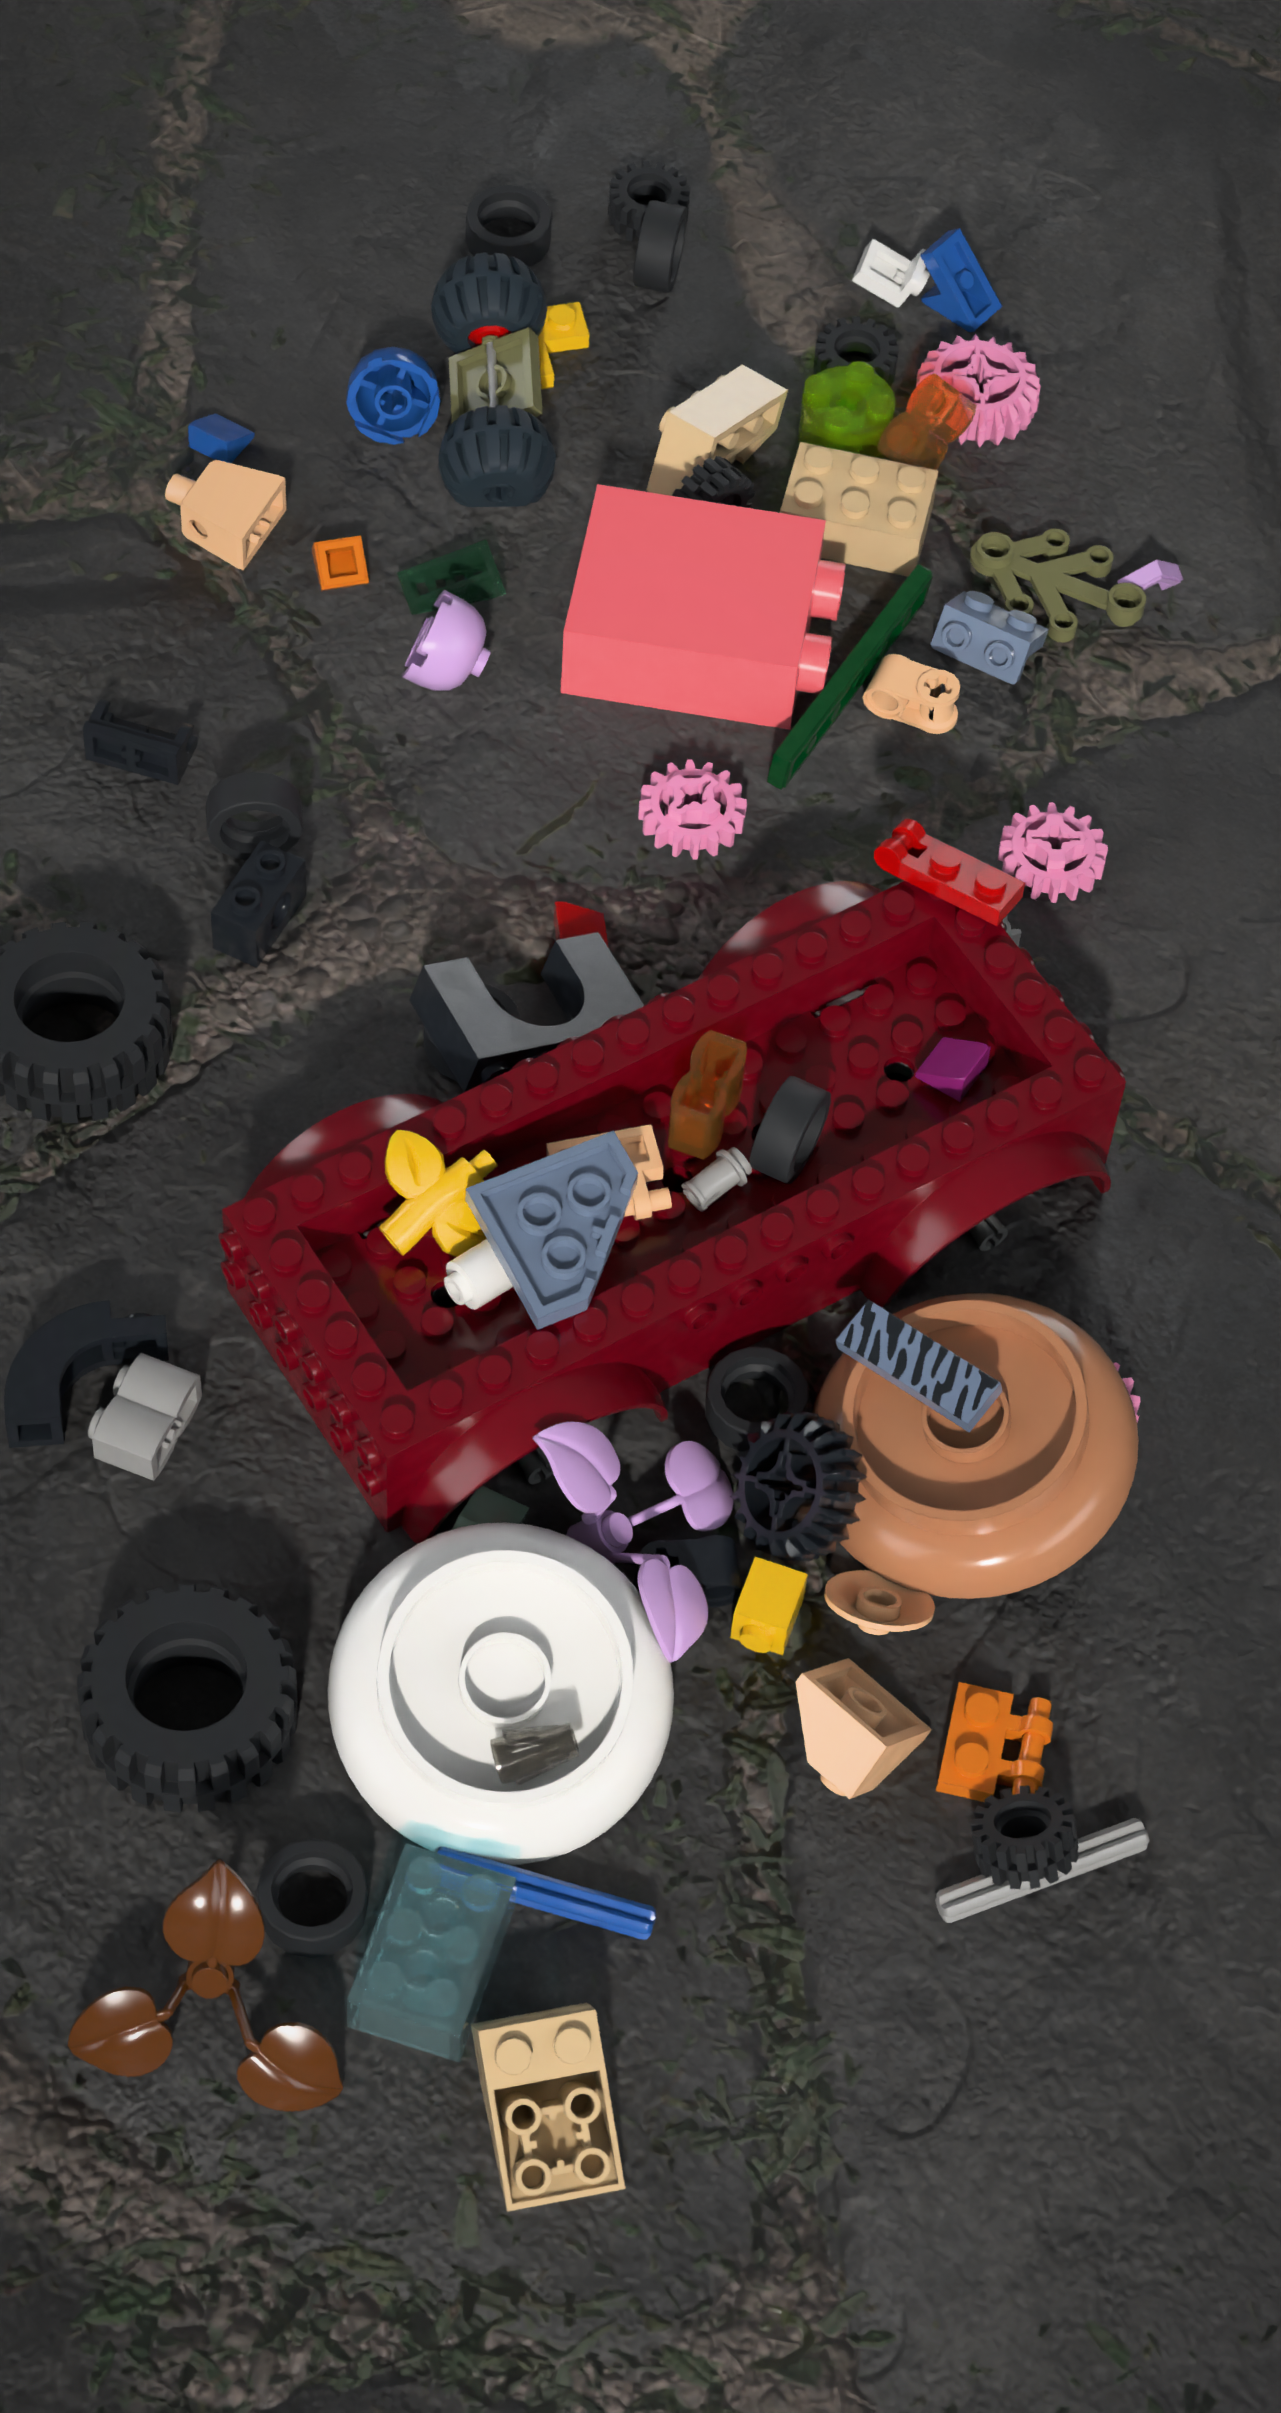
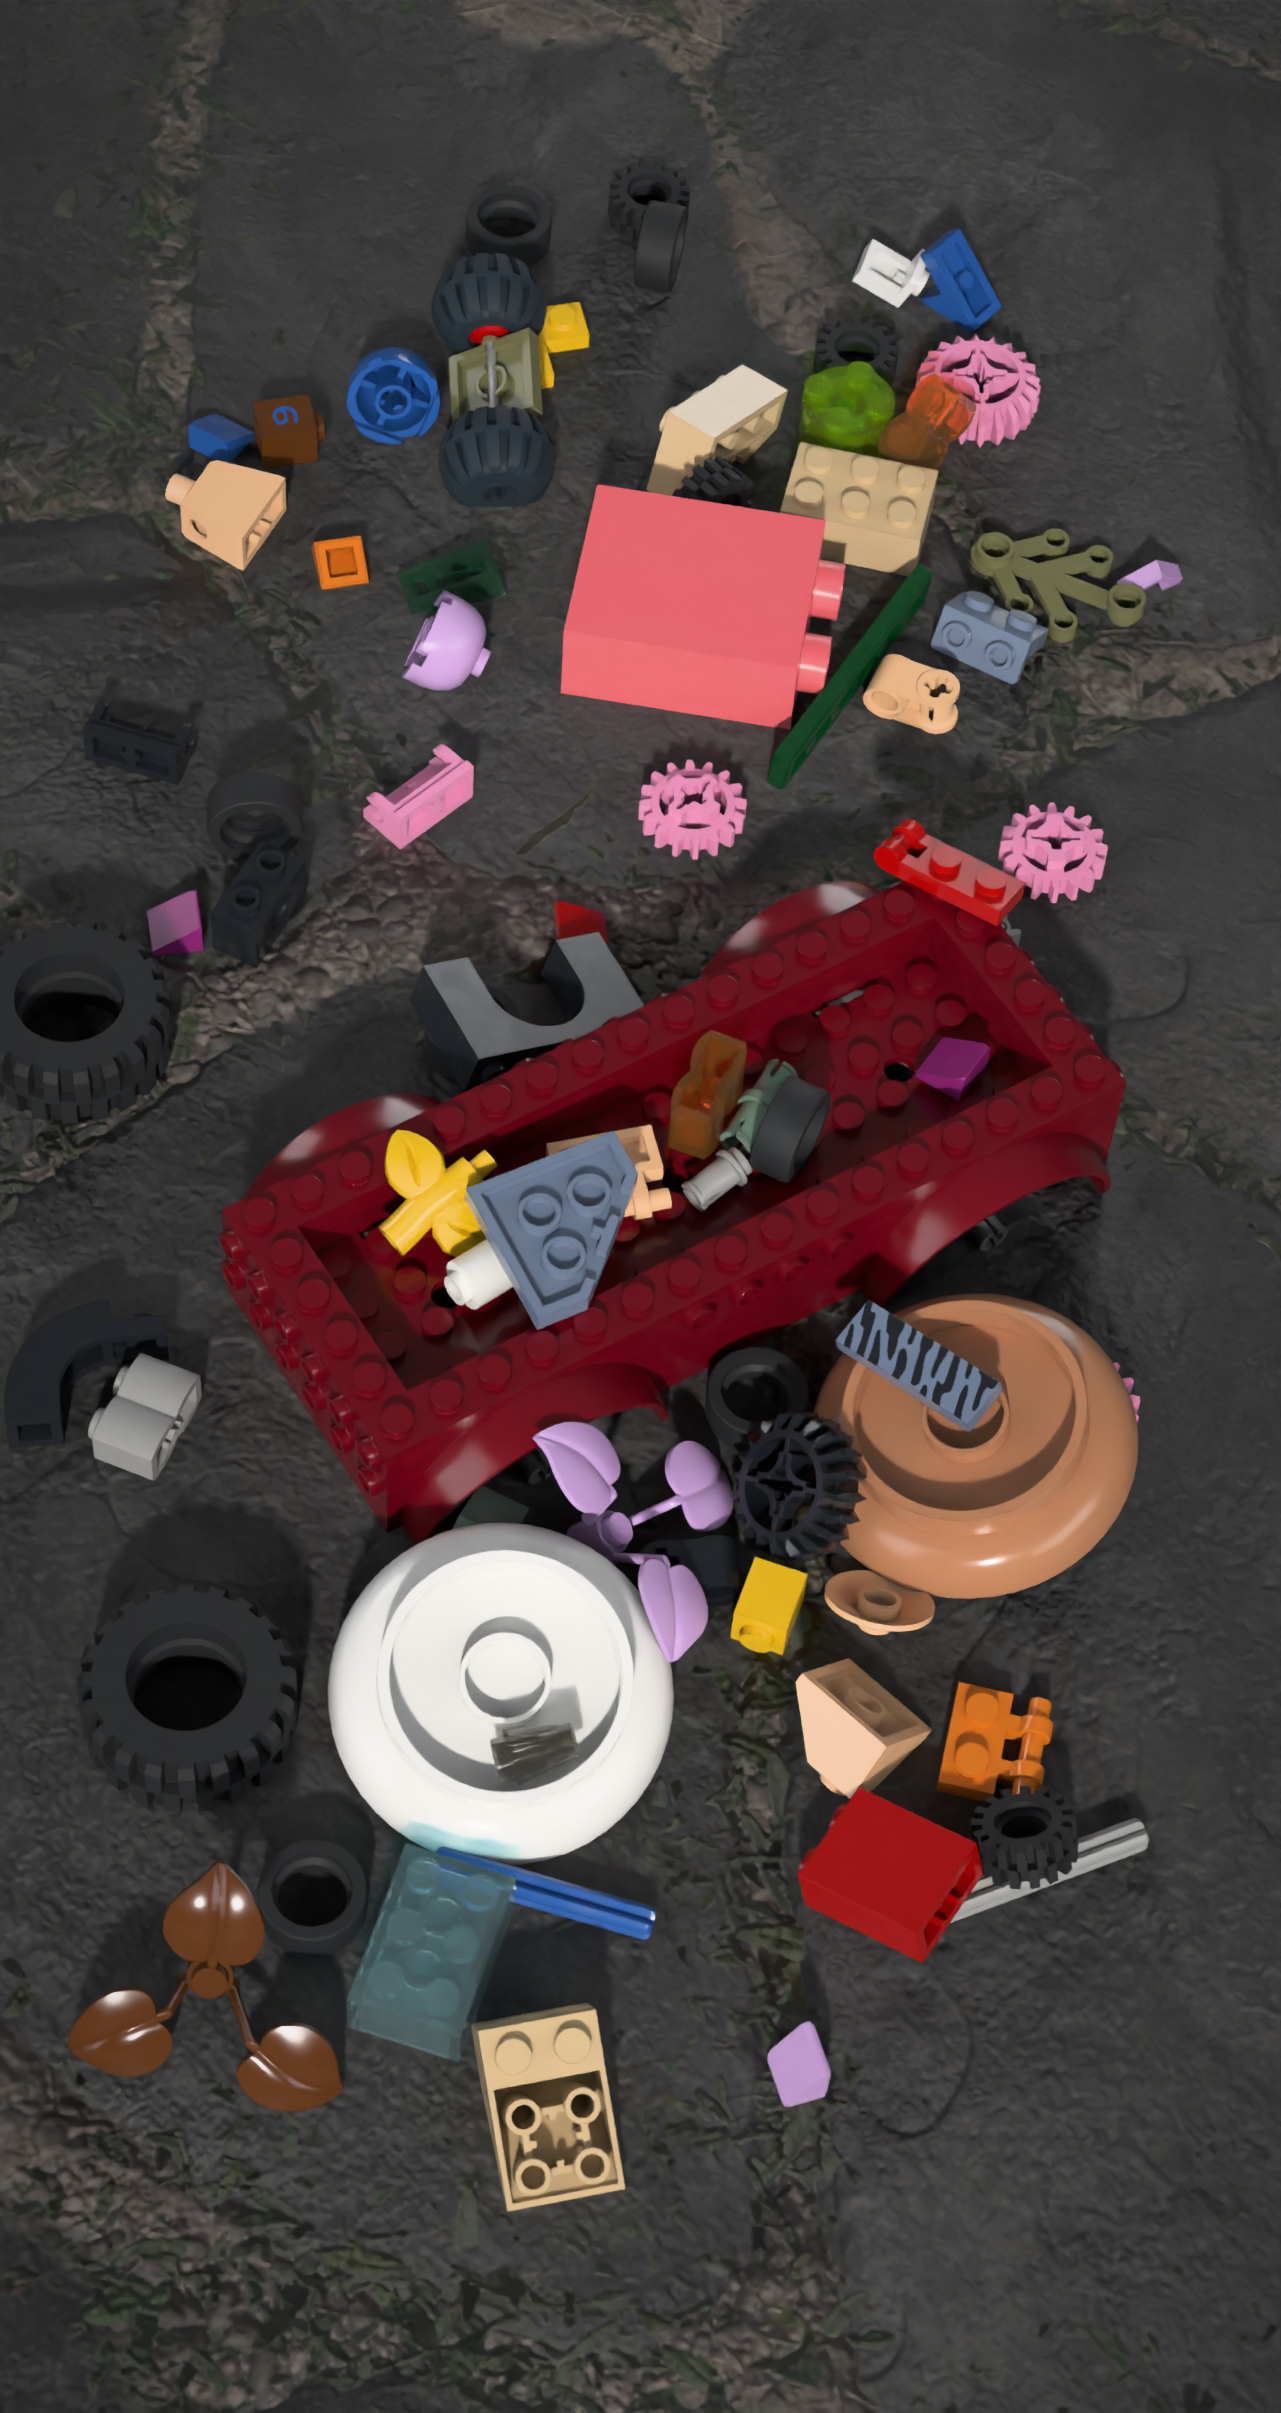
(176, 925): none -> magenta slope
(287, 431): none -> reddish brown brick
(422, 799): none -> bright pink hinge
(753, 1107): none -> sand green pin
(799, 2066): none -> lavender slope
(889, 1874): none -> red brick

